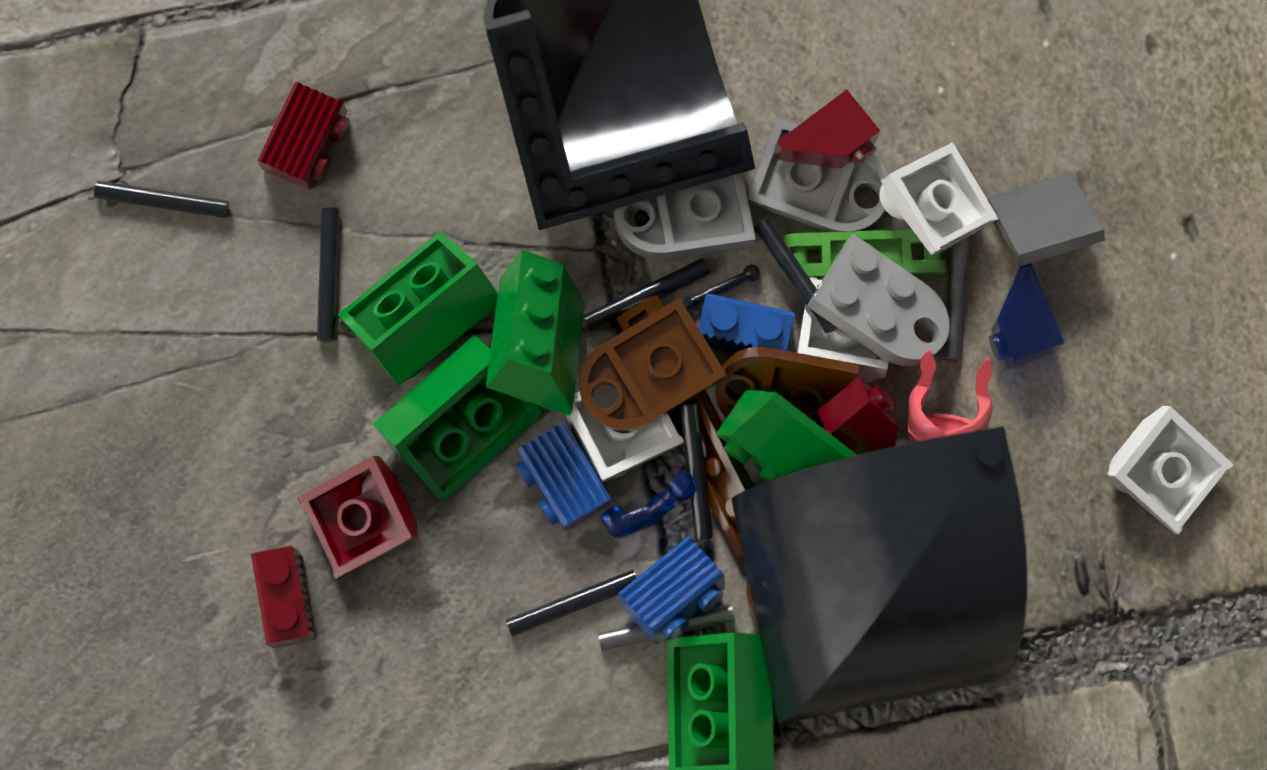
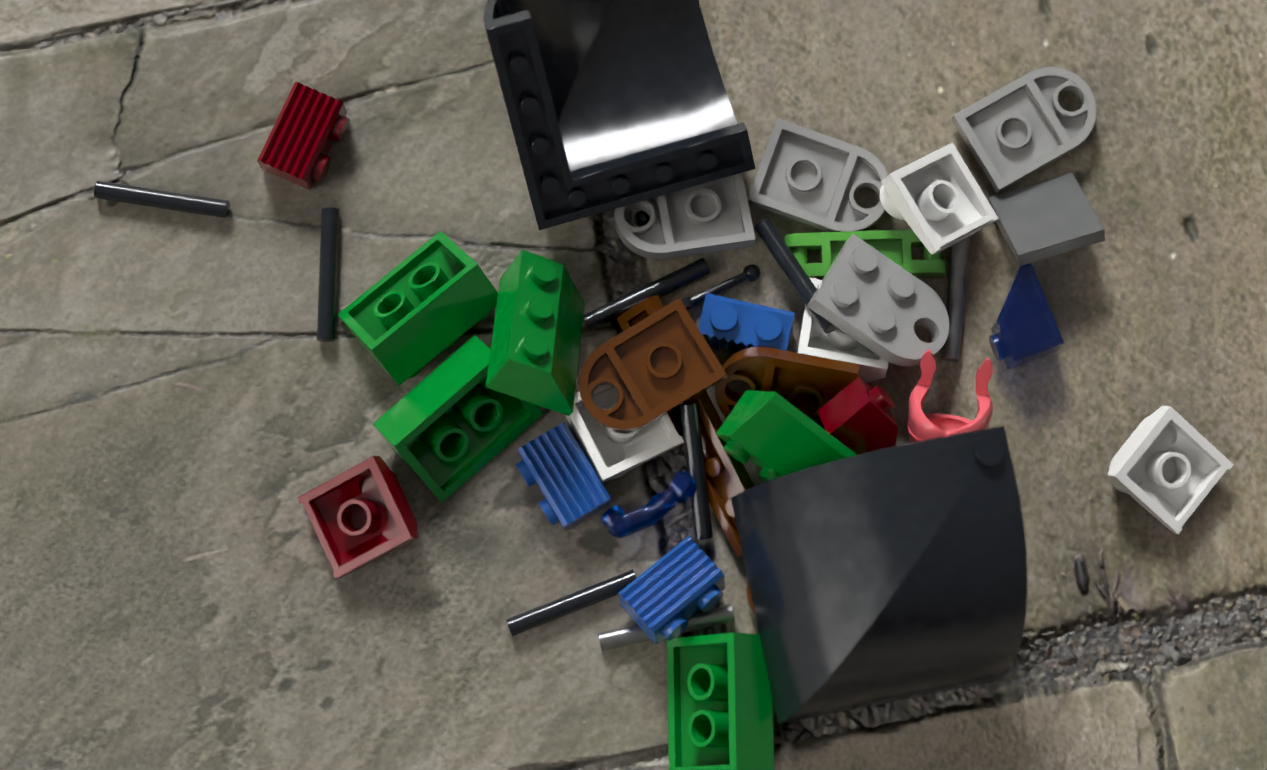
(282, 596): dark red brick -> none
(831, 136): dark red slope -> none
(1025, 126): none -> light grey plate

